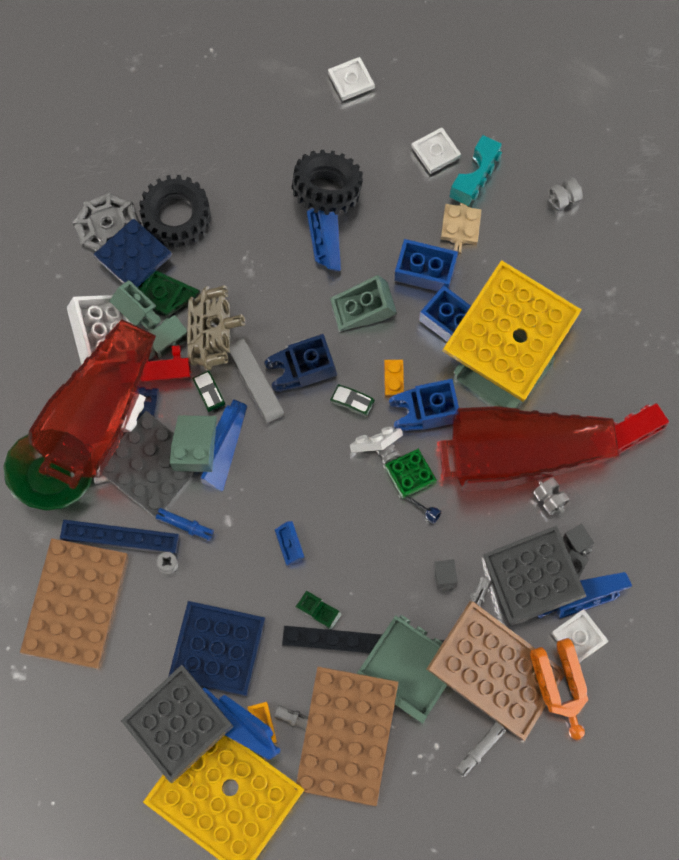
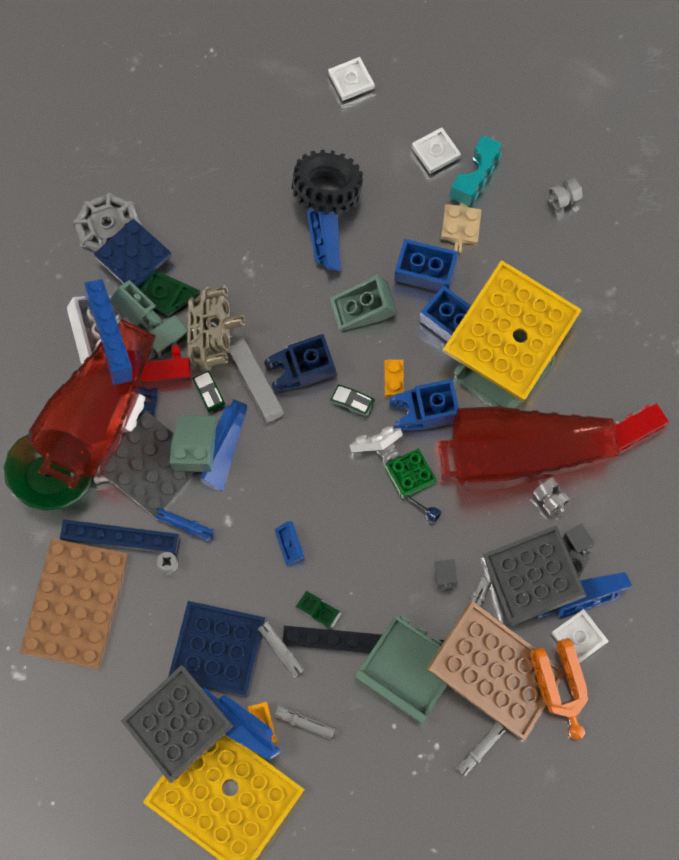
(113, 345): none -> blue arch
(175, 190): black tyre -> none
(281, 649): none -> light grey pin
(347, 735): medium nougat plate -> none

